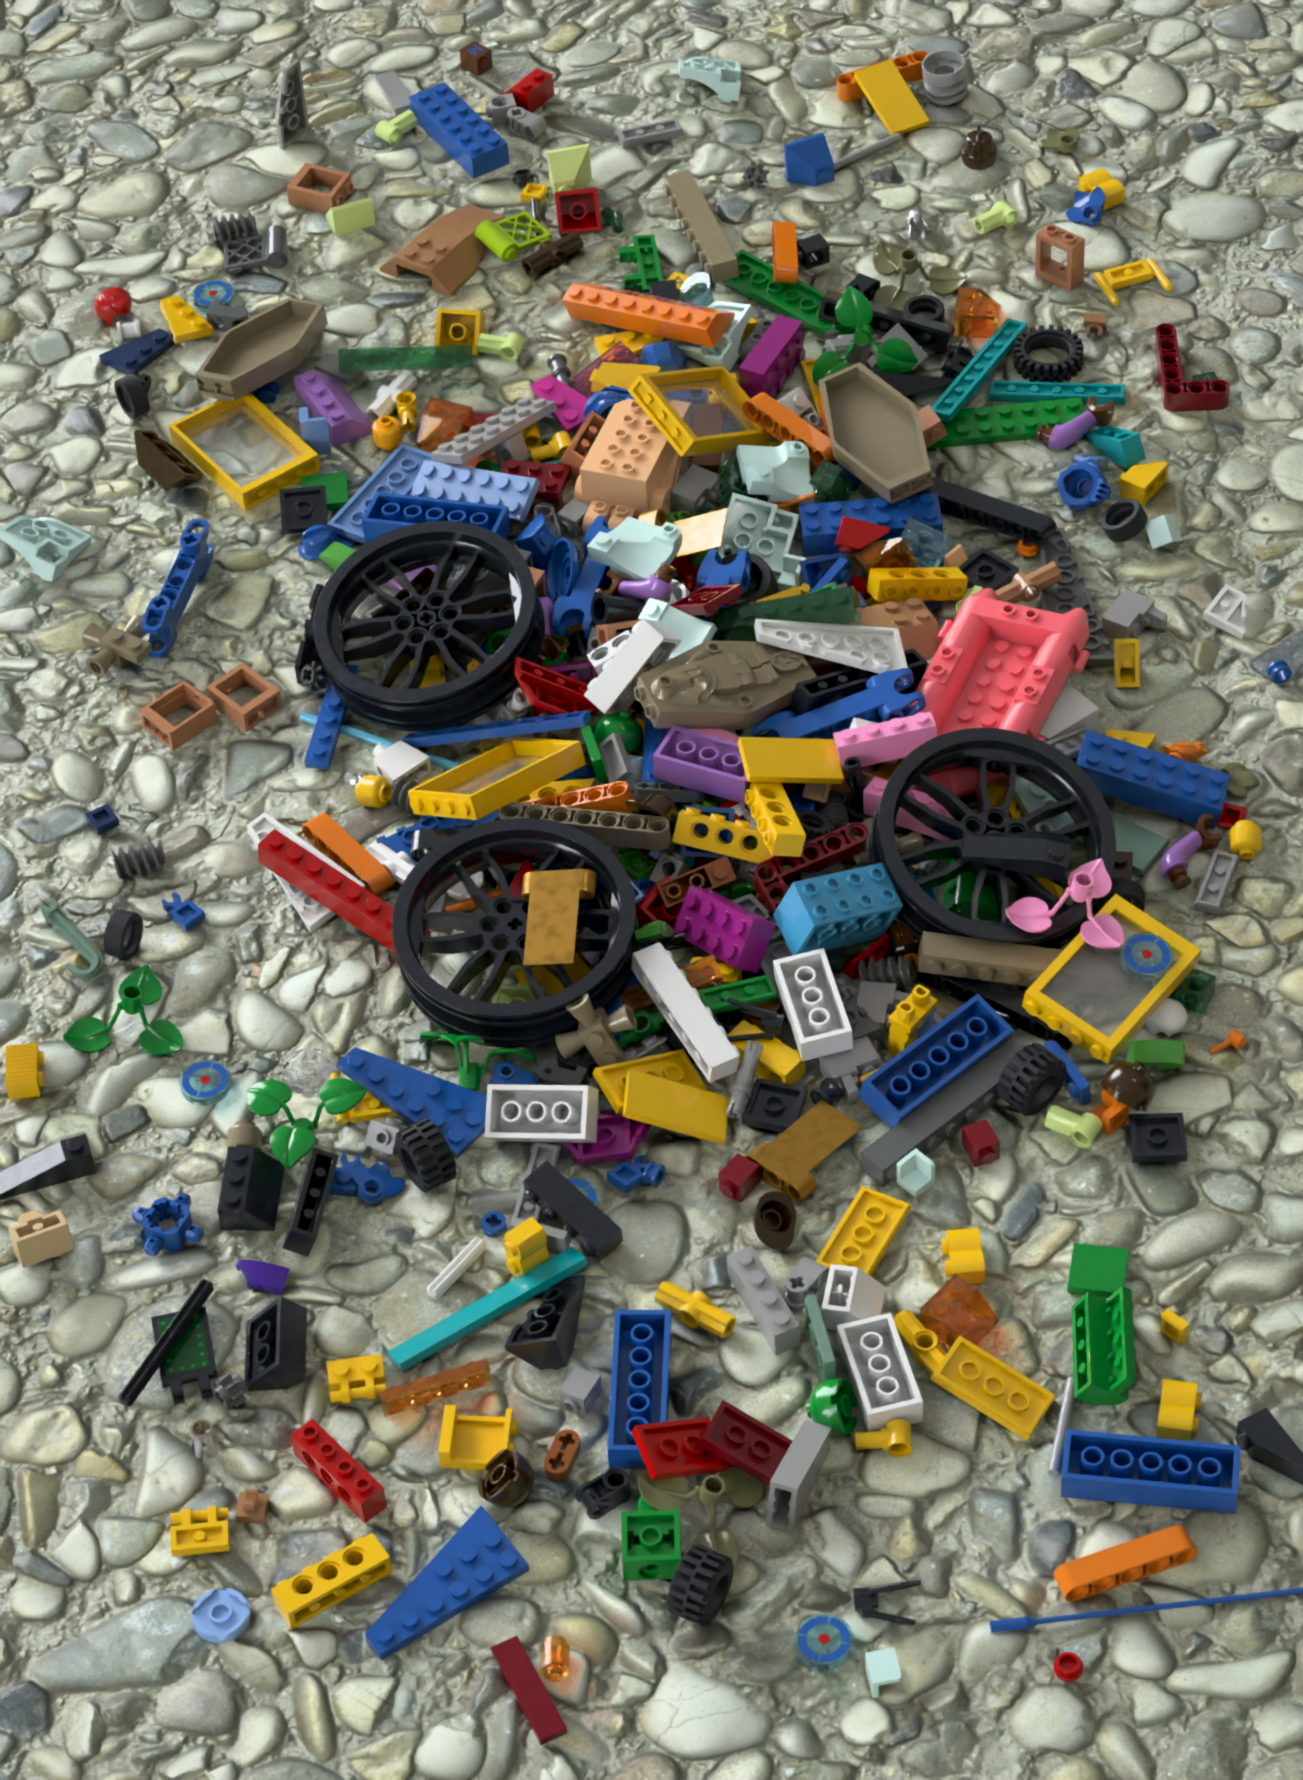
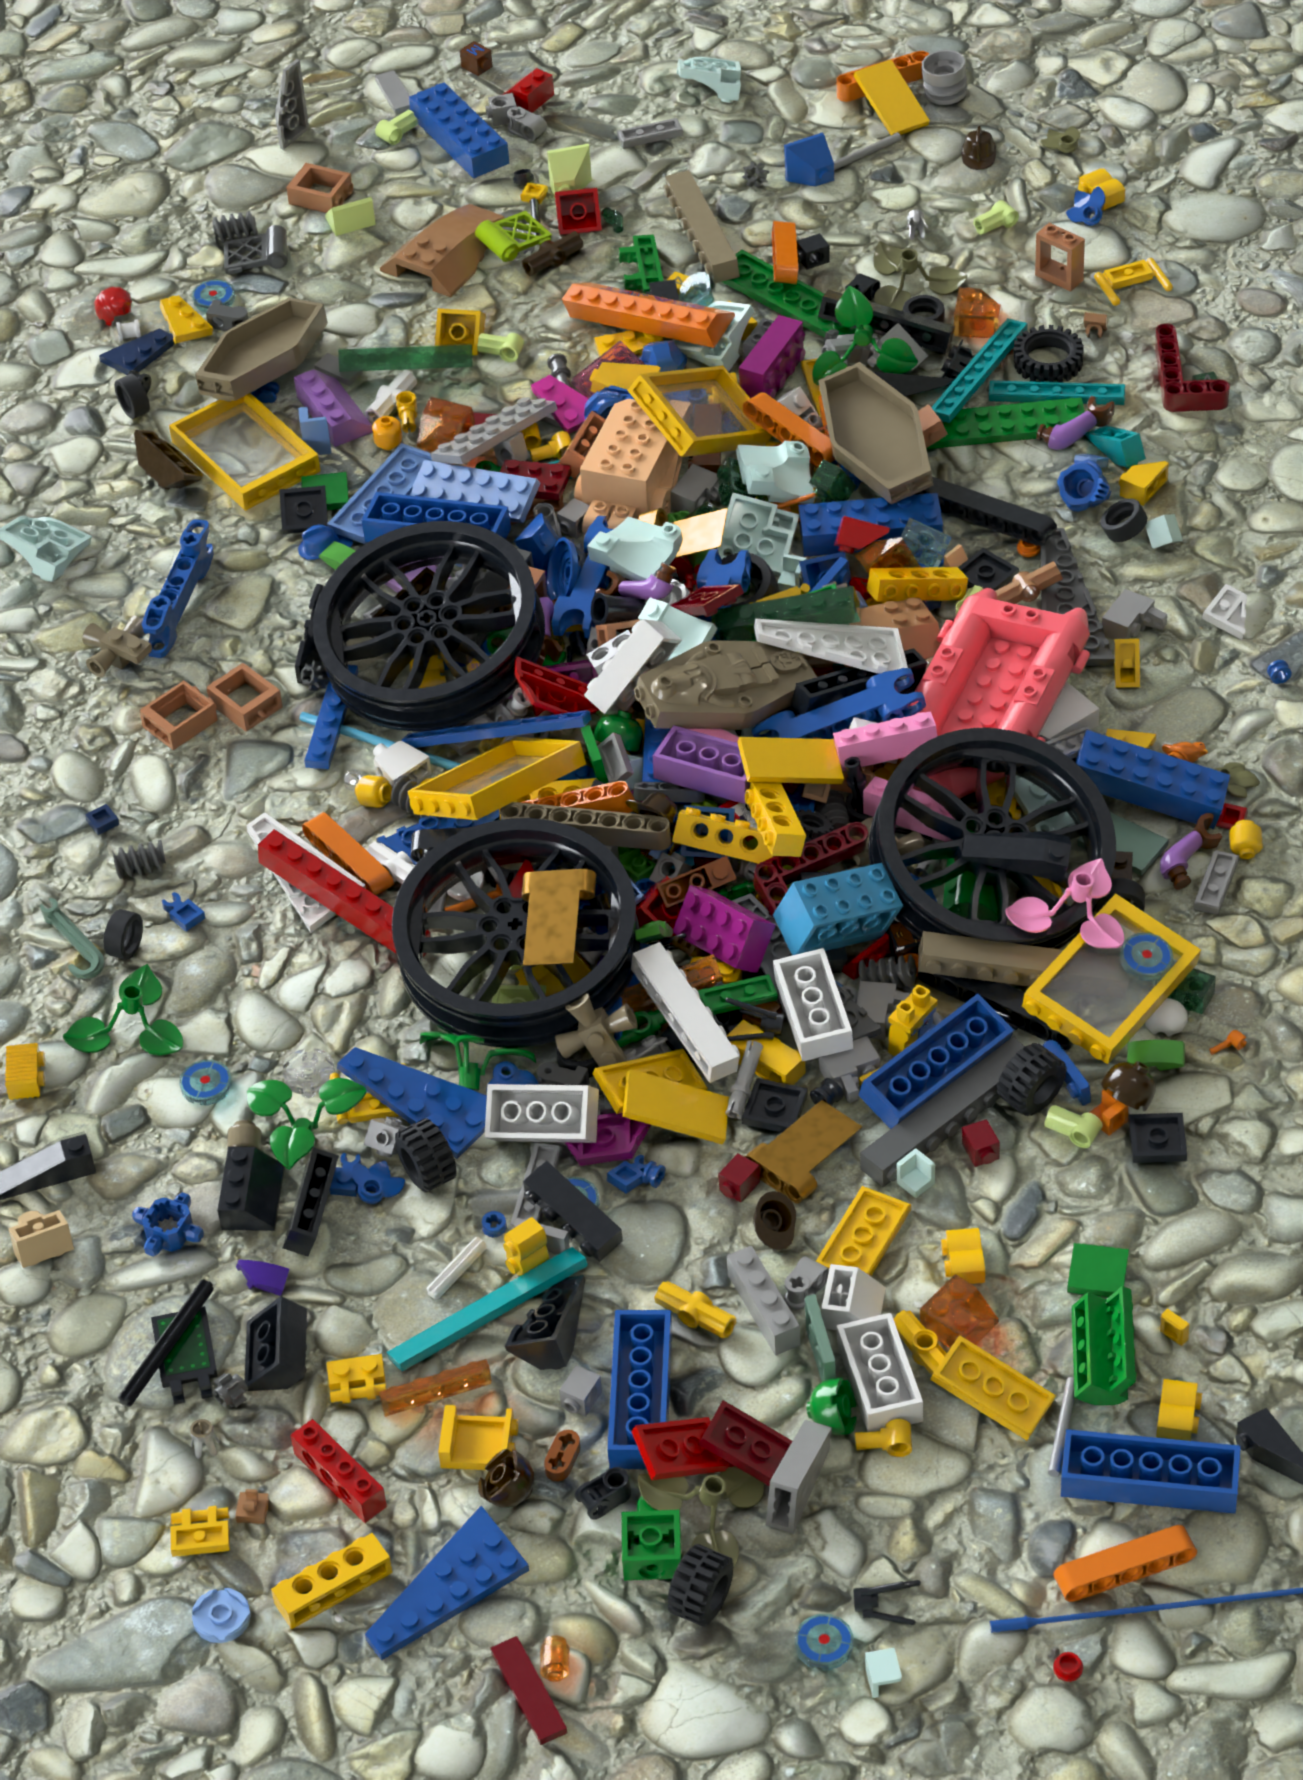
(689, 948): none -> dark brown tile

